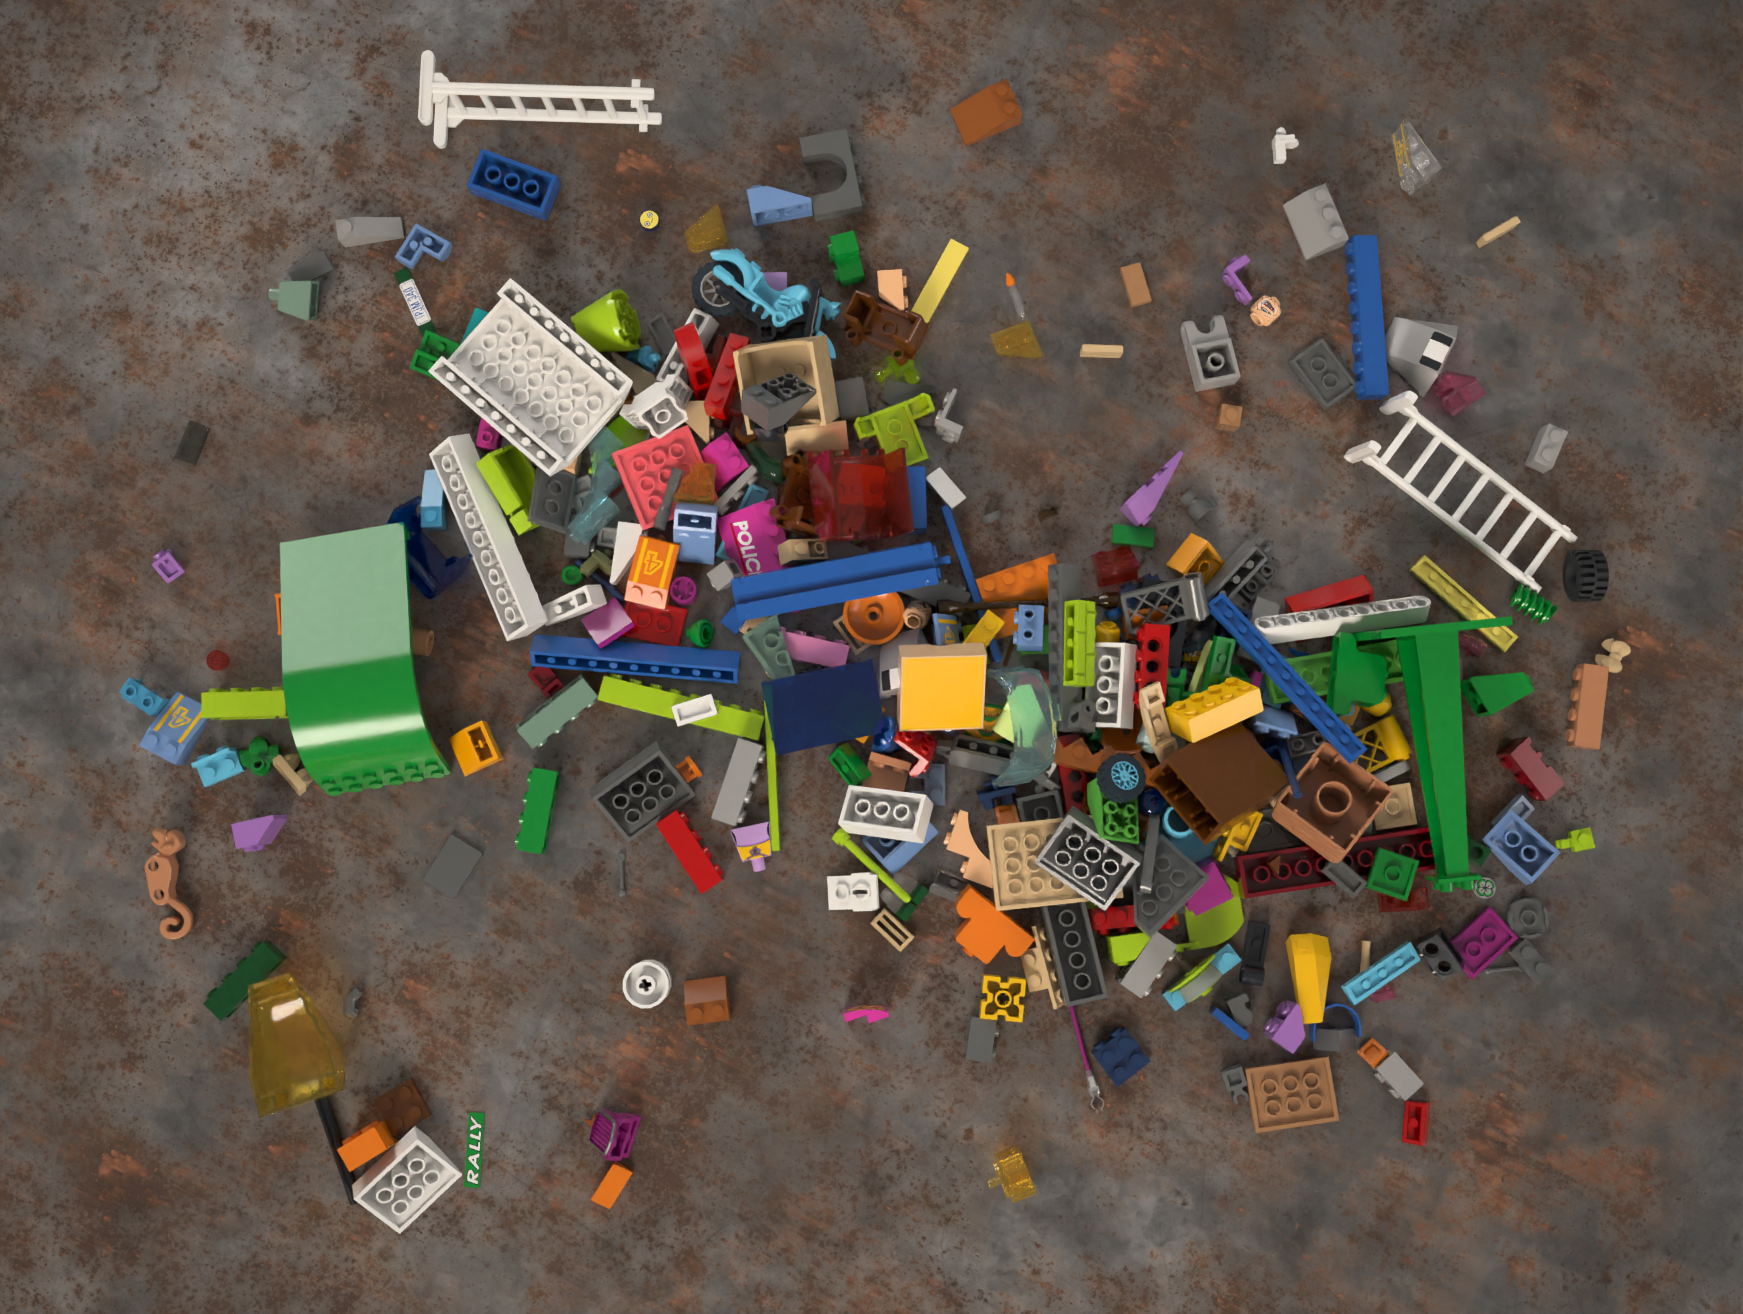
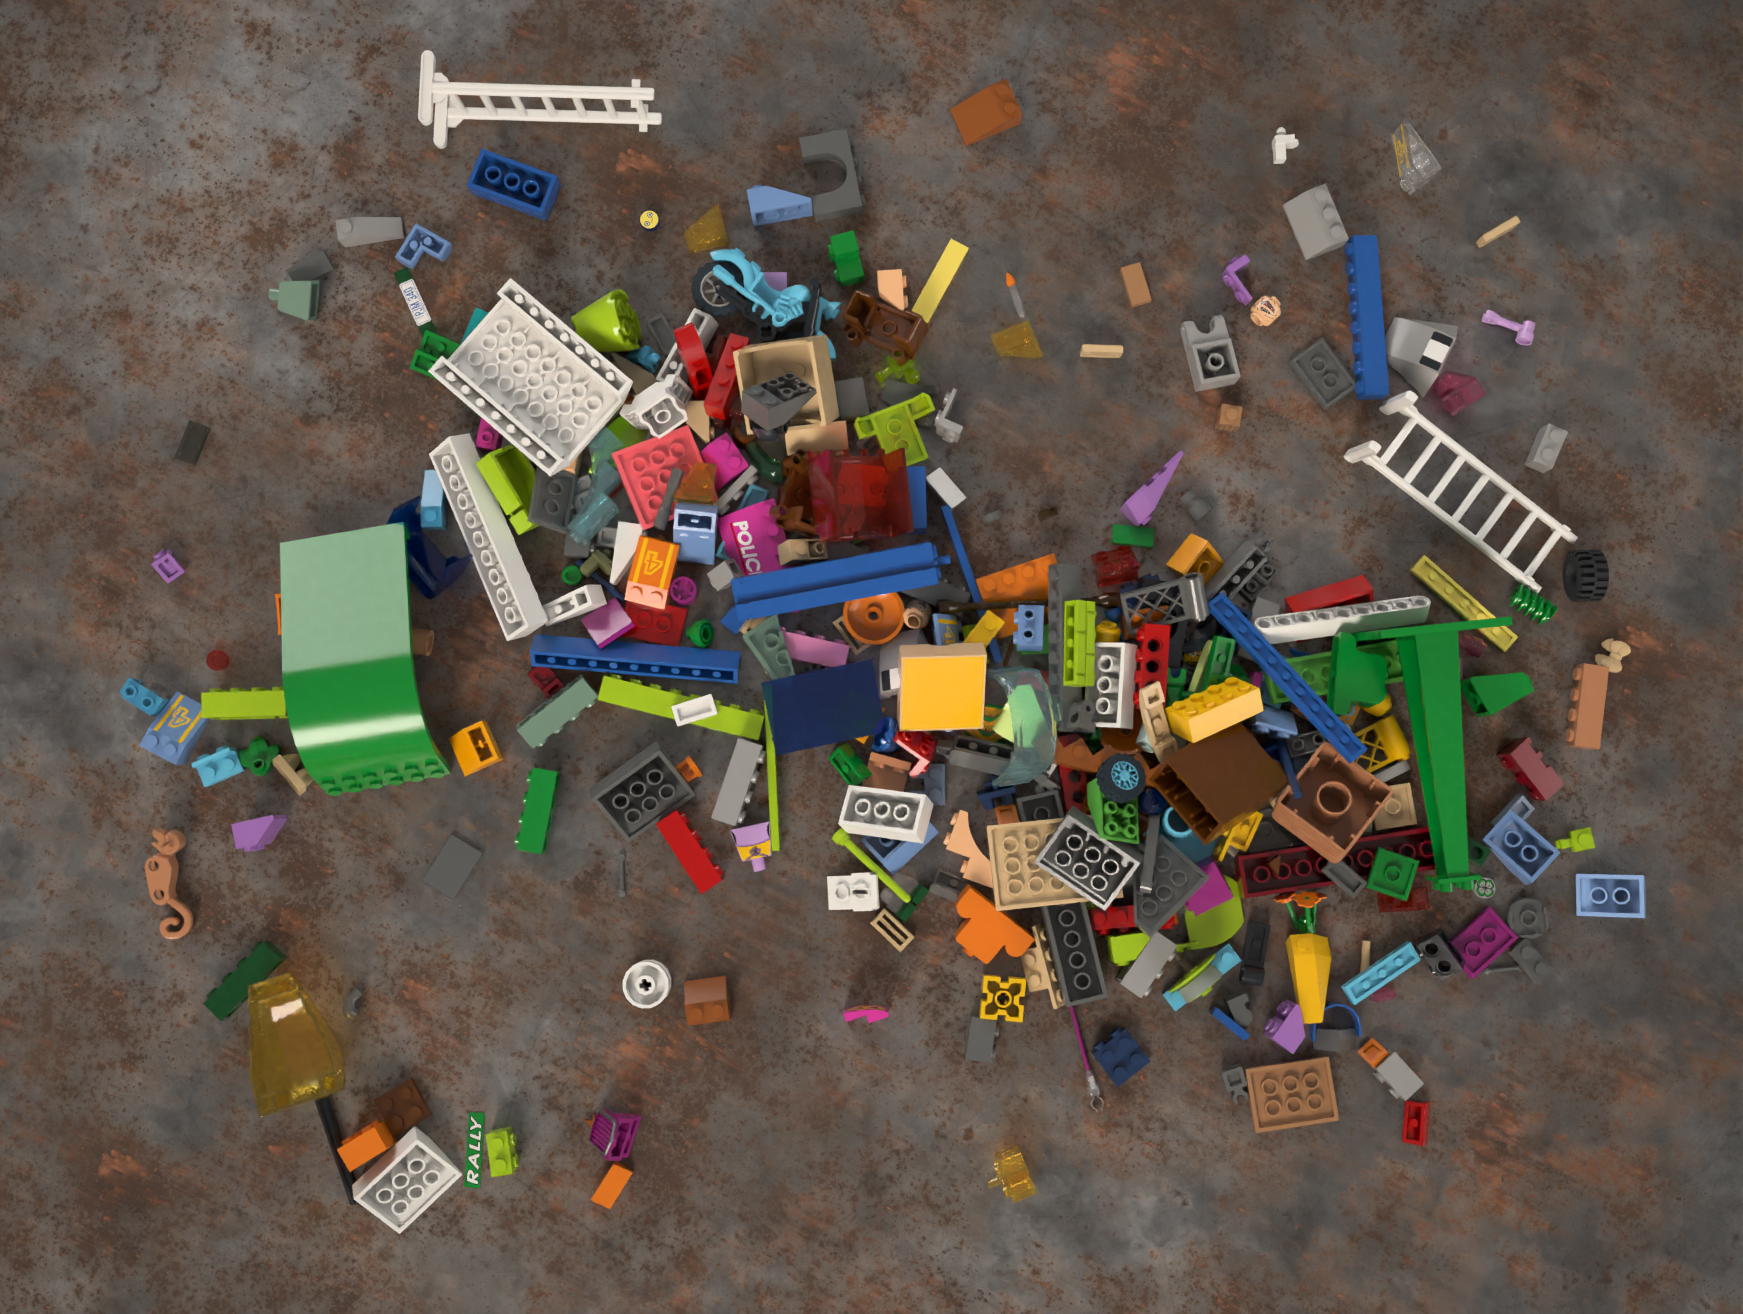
(501, 1151): none -> lime brick
(1307, 922): none -> plant
(1524, 331): none -> lavender brick
(1611, 895): none -> light blue slope

